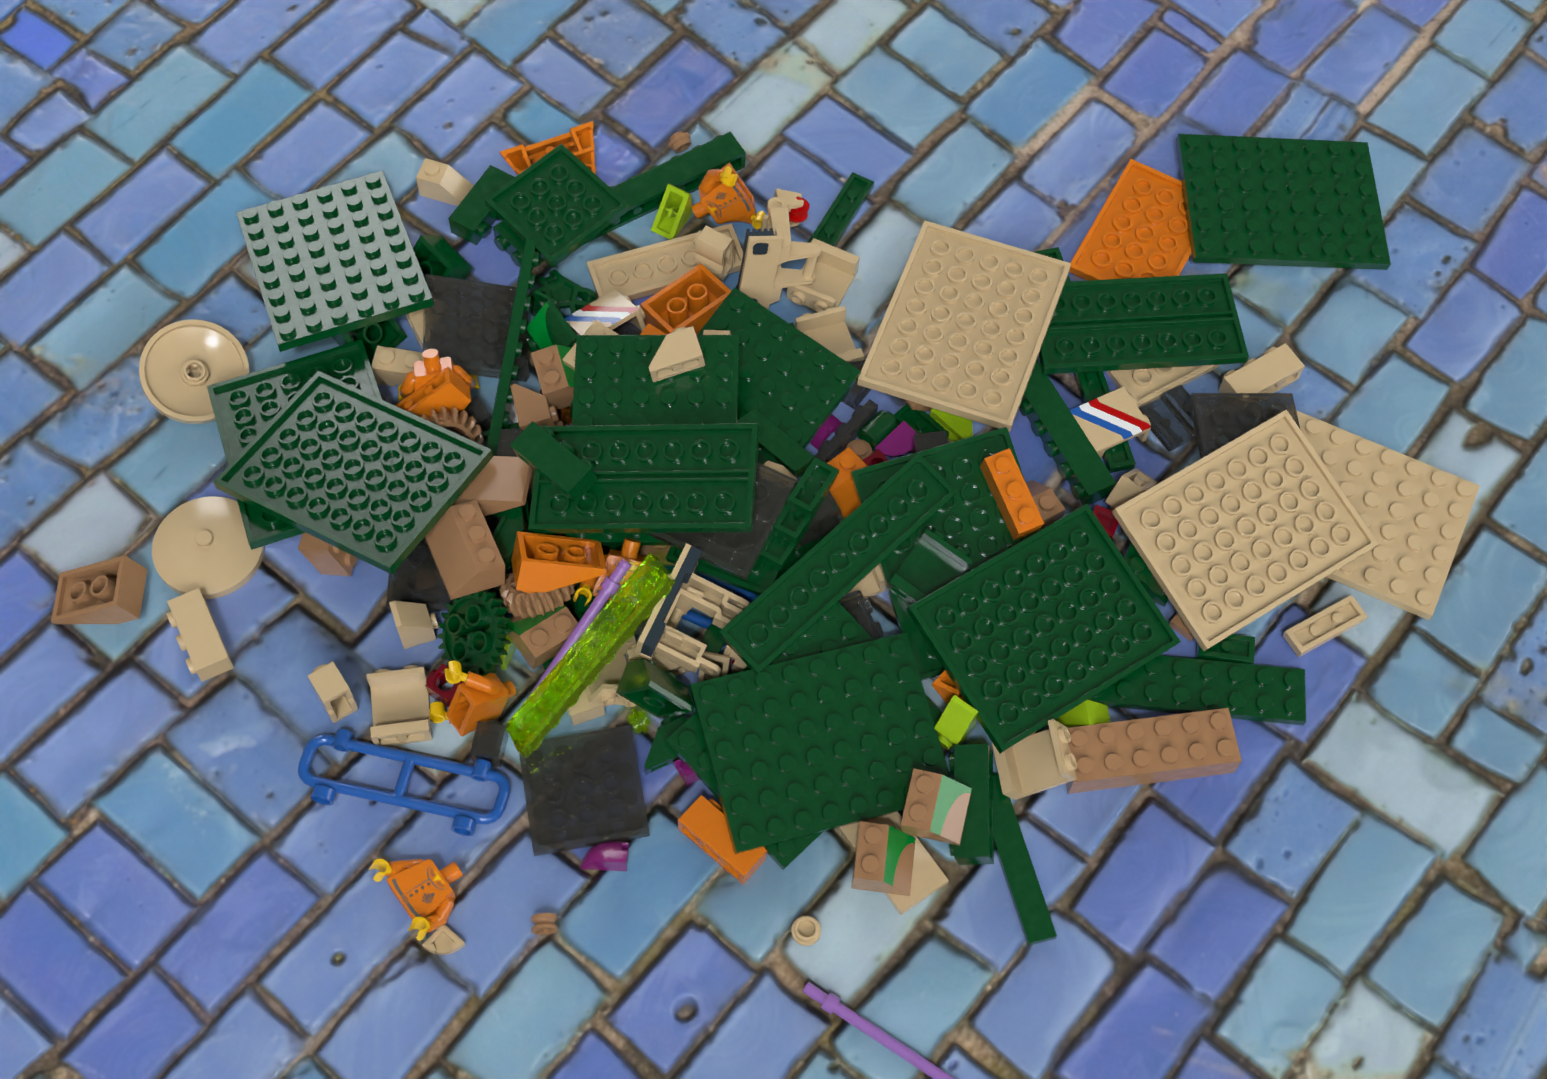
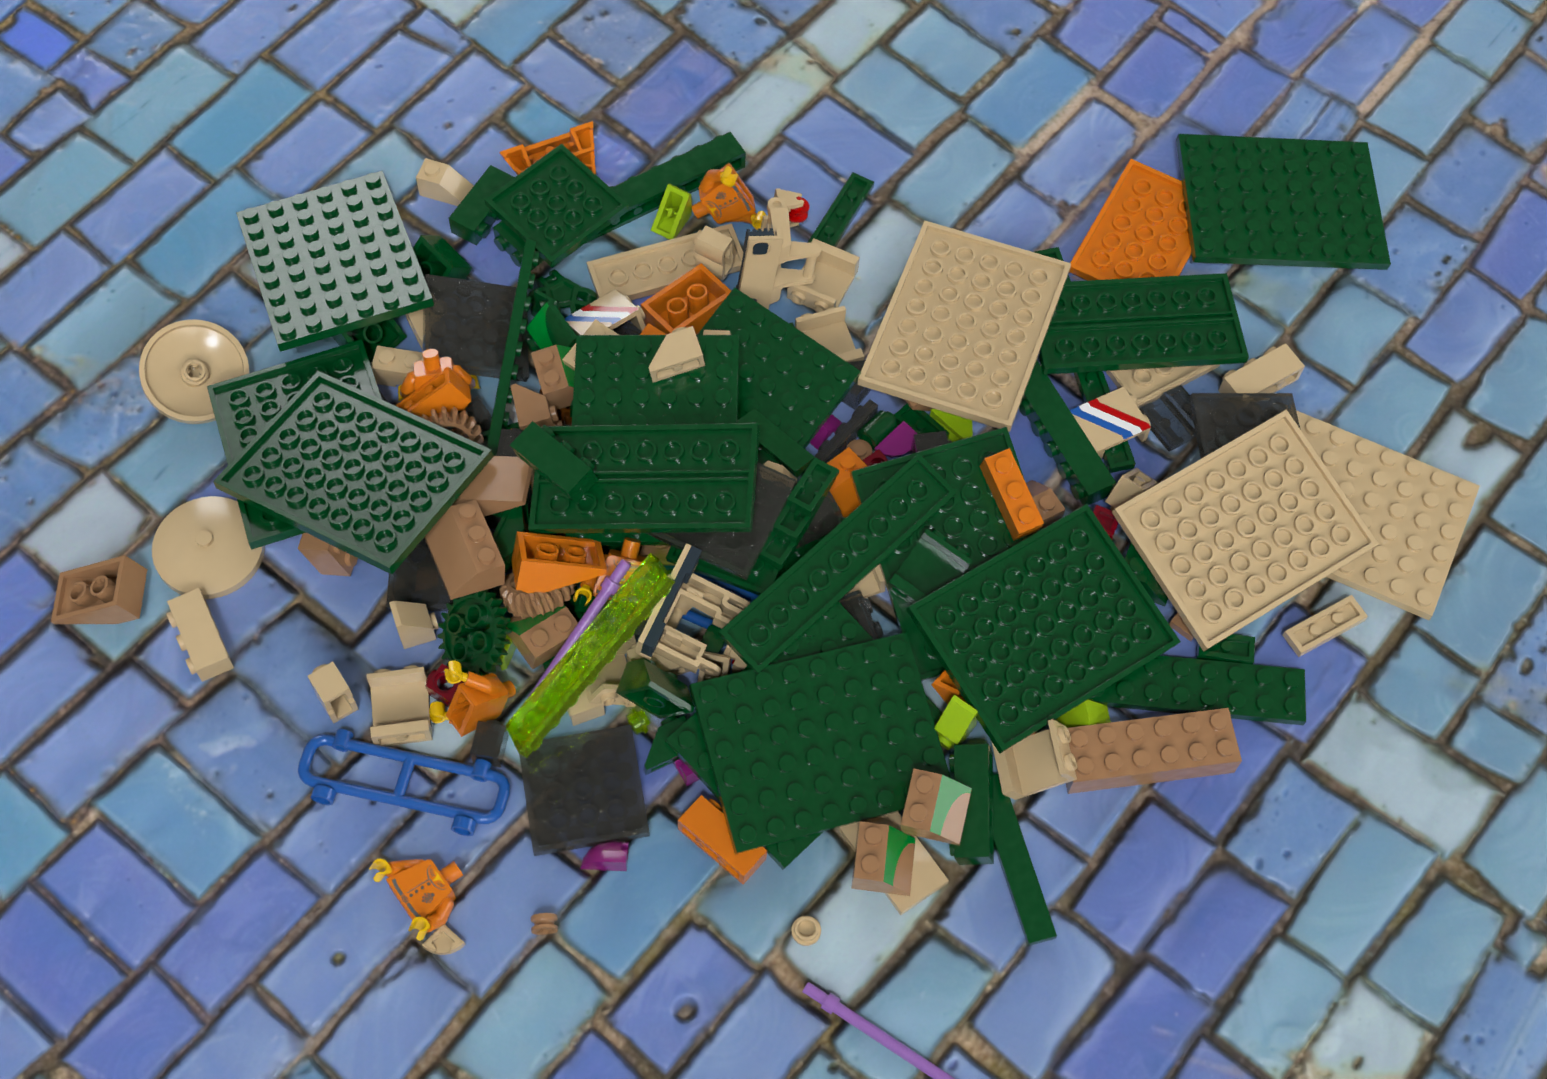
(679, 142): medium nougat plate -> none

